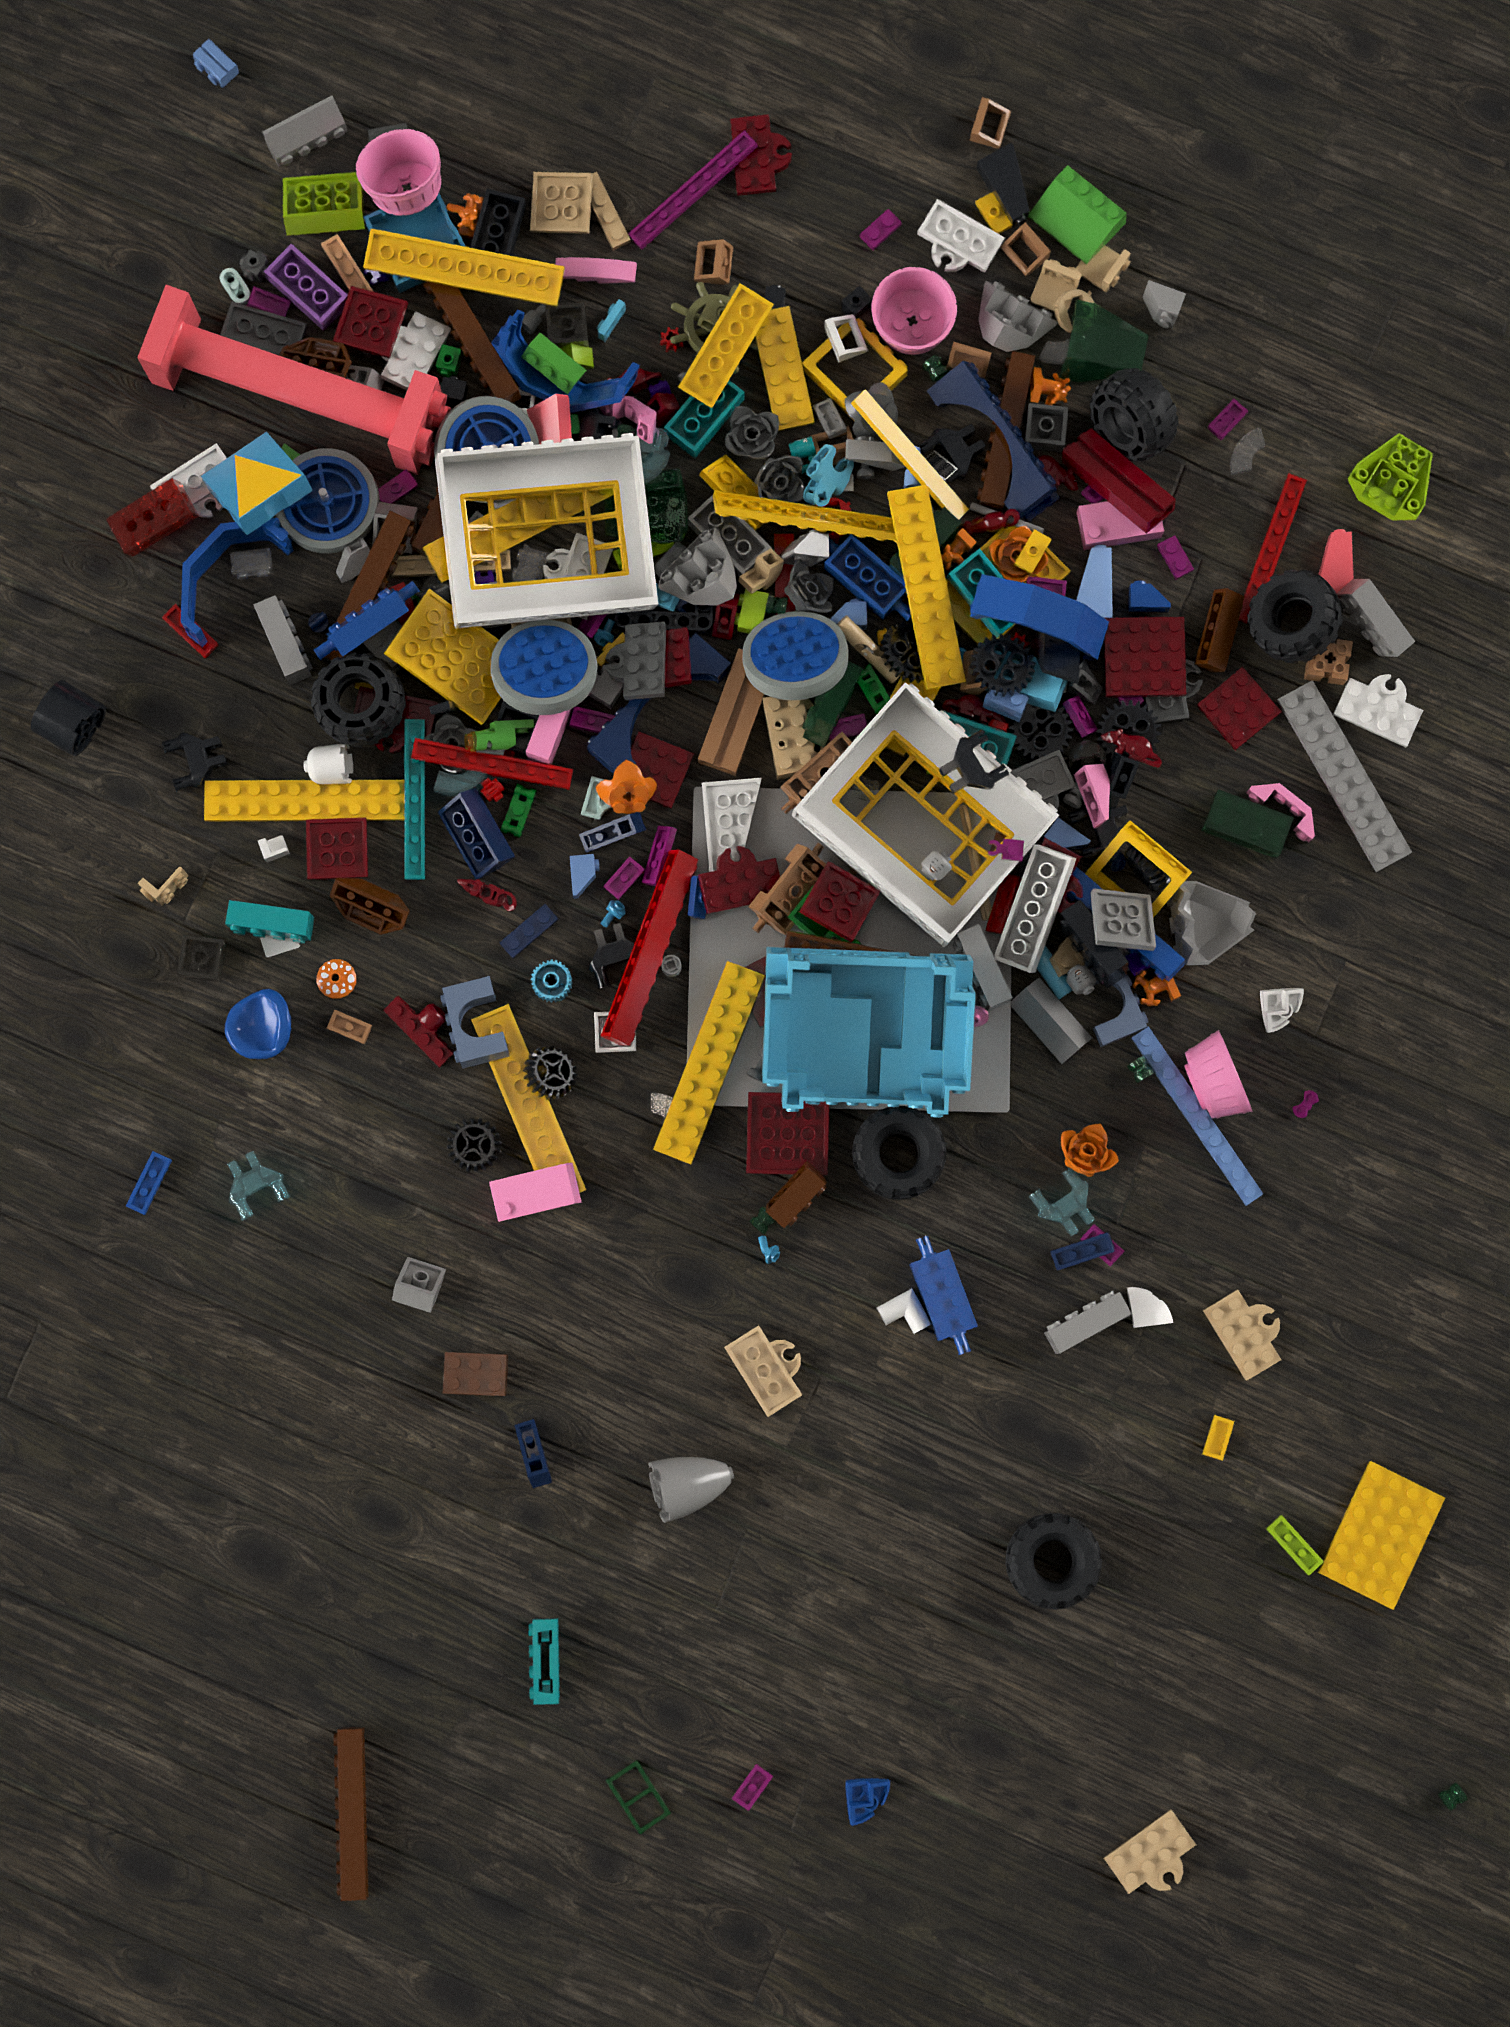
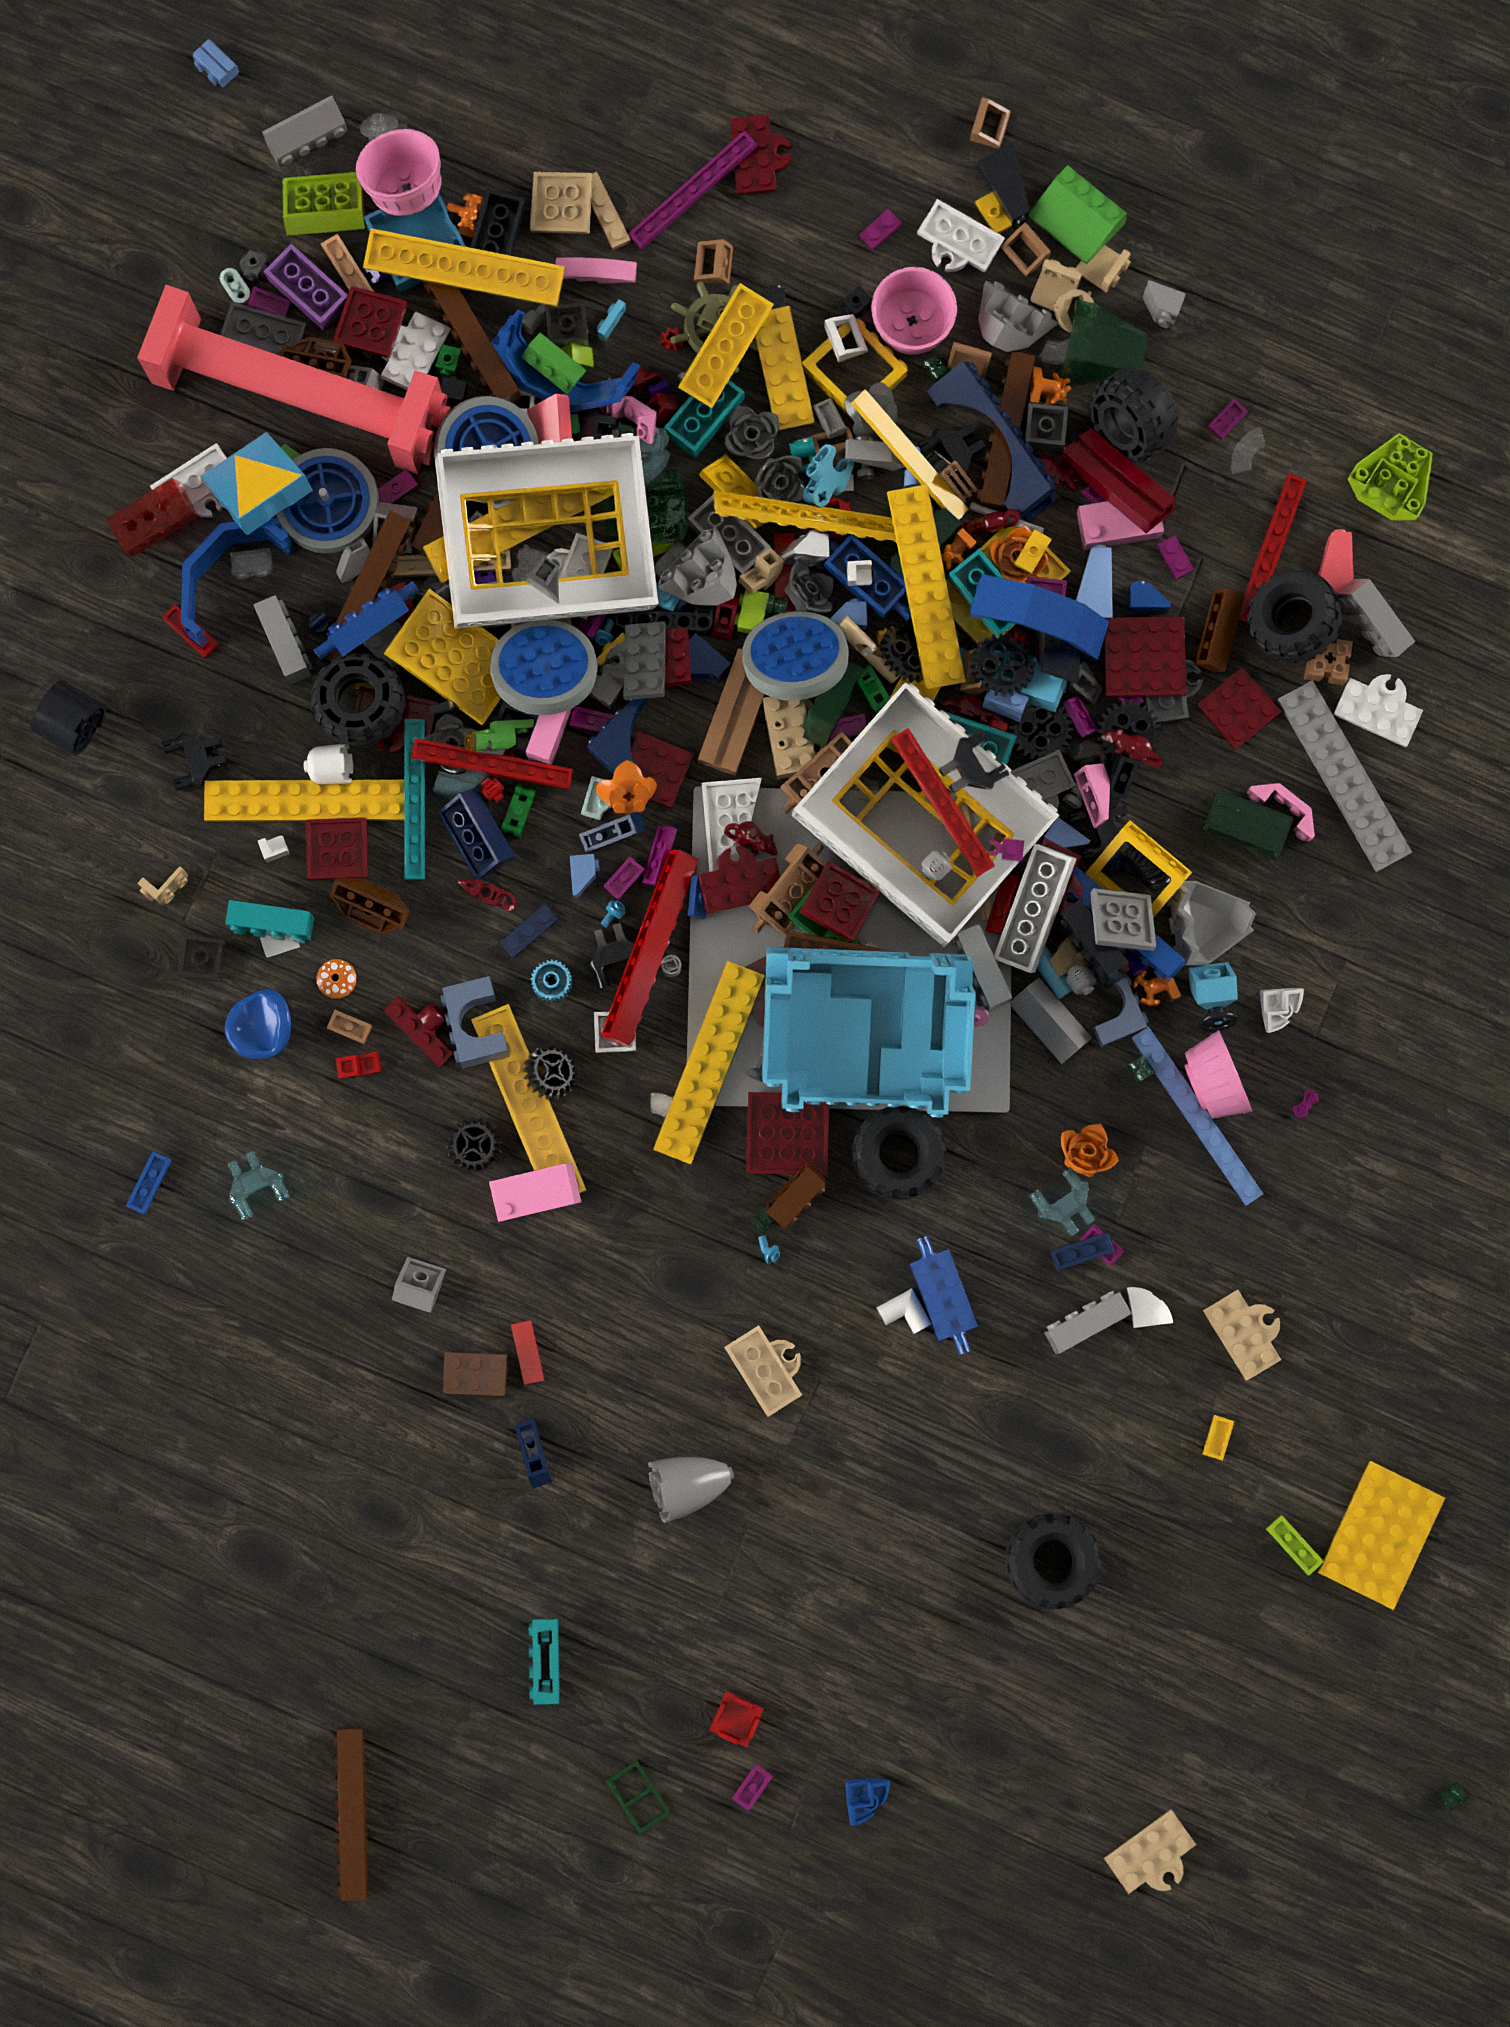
(358, 1065): none -> red slope
(378, 124): none -> clear dish
(527, 1352): none -> red tile
(545, 578): none -> dark grey slope
(736, 1719): none -> red panel
(749, 834): none -> dark red animal
(859, 573): none -> white panel
(942, 802): none -> red tile
(967, 492): none -> medium nougat tile
(1214, 989): none -> medium azure piece

